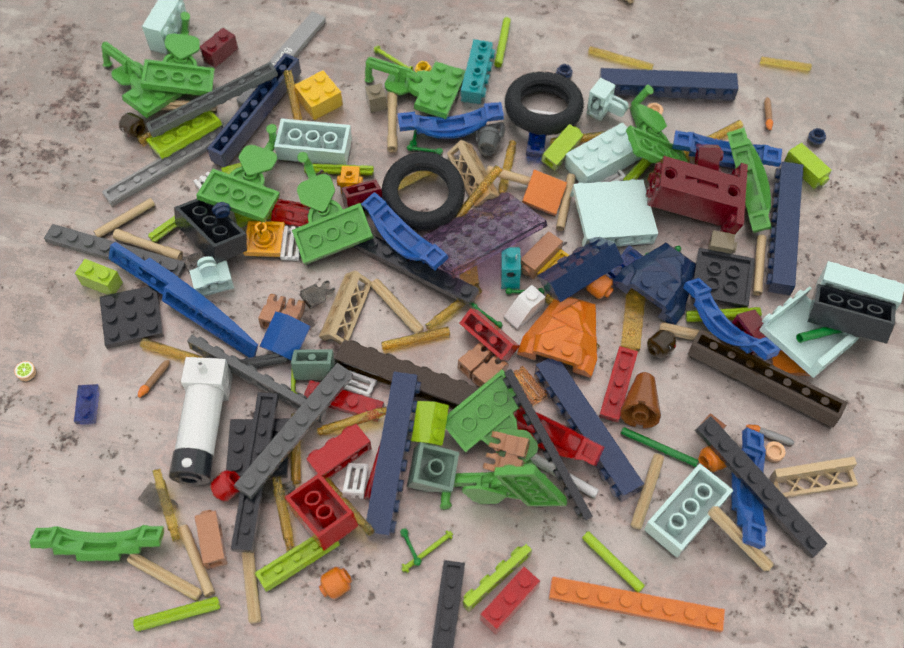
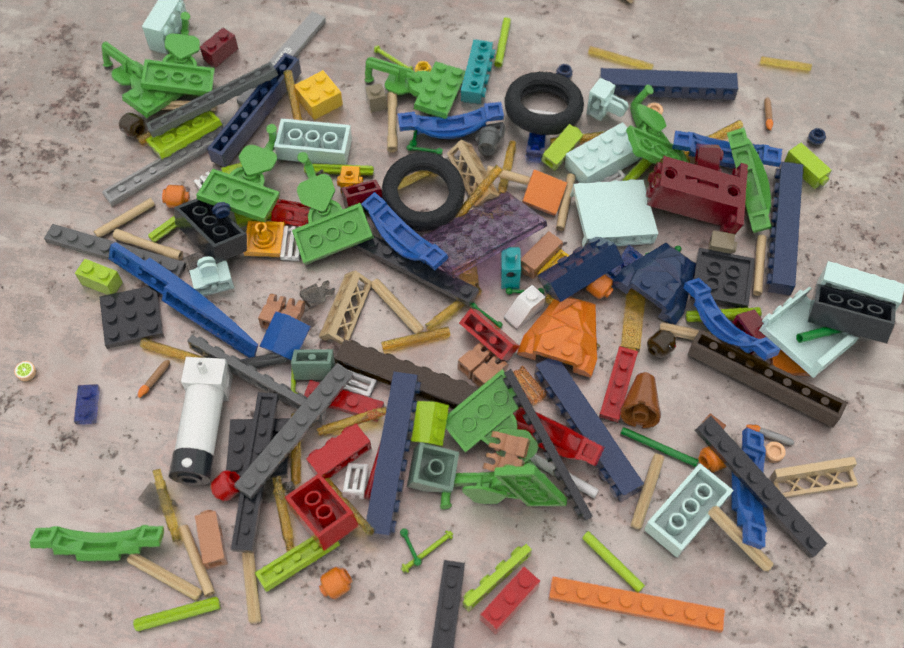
(175, 195): none -> orange head

